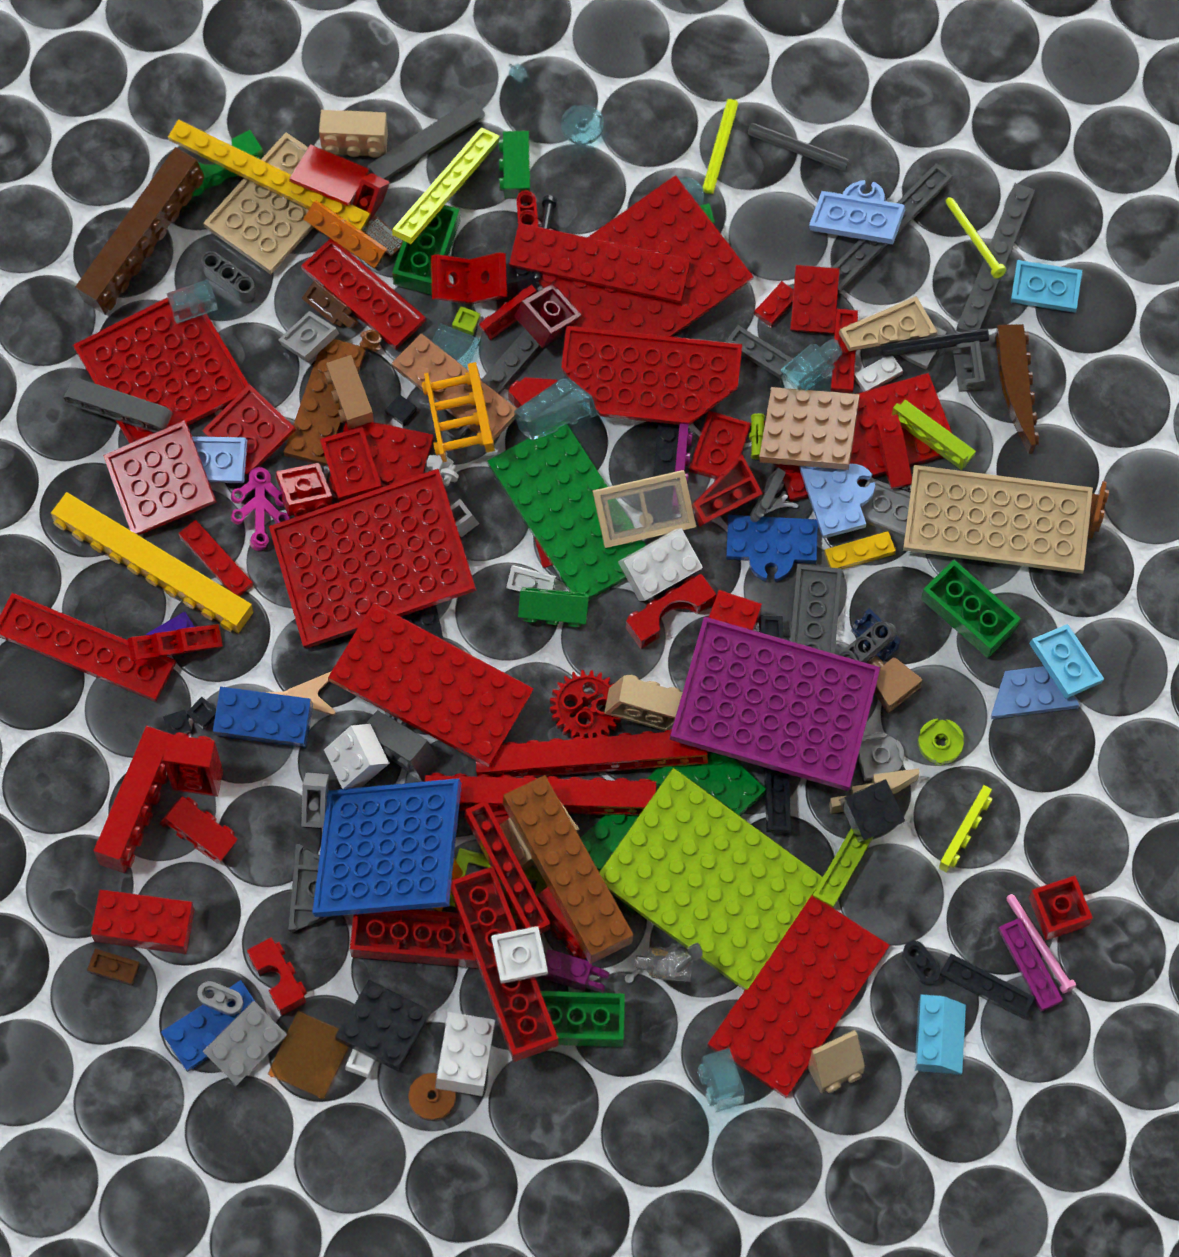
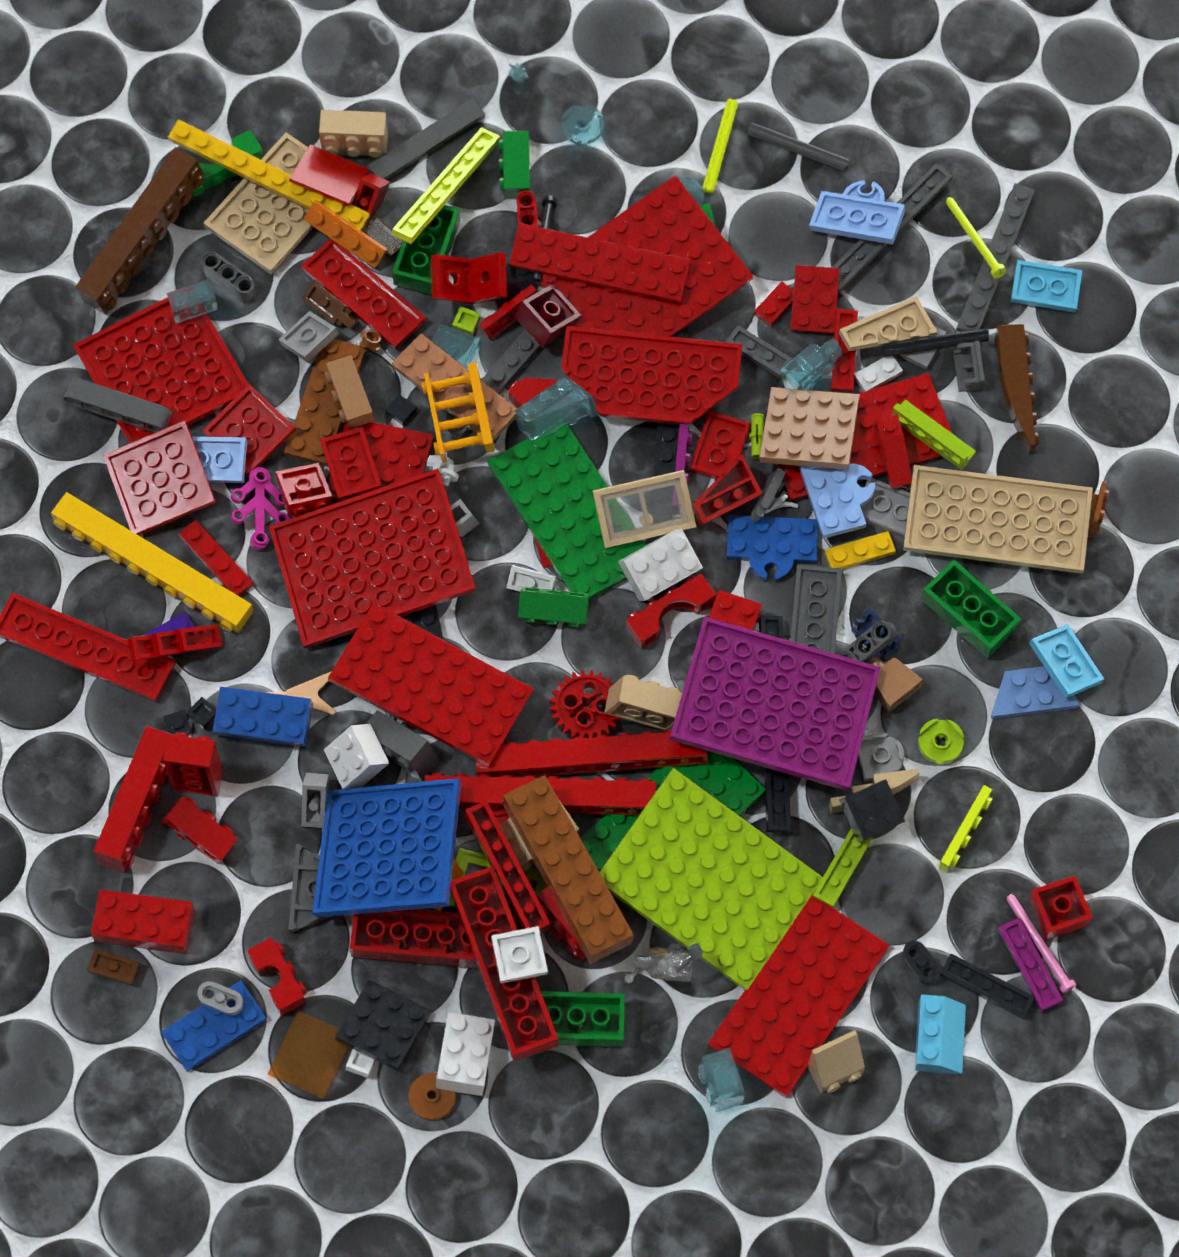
(244, 1042): light grey plate -> none
(572, 971): magenta hinge -> none

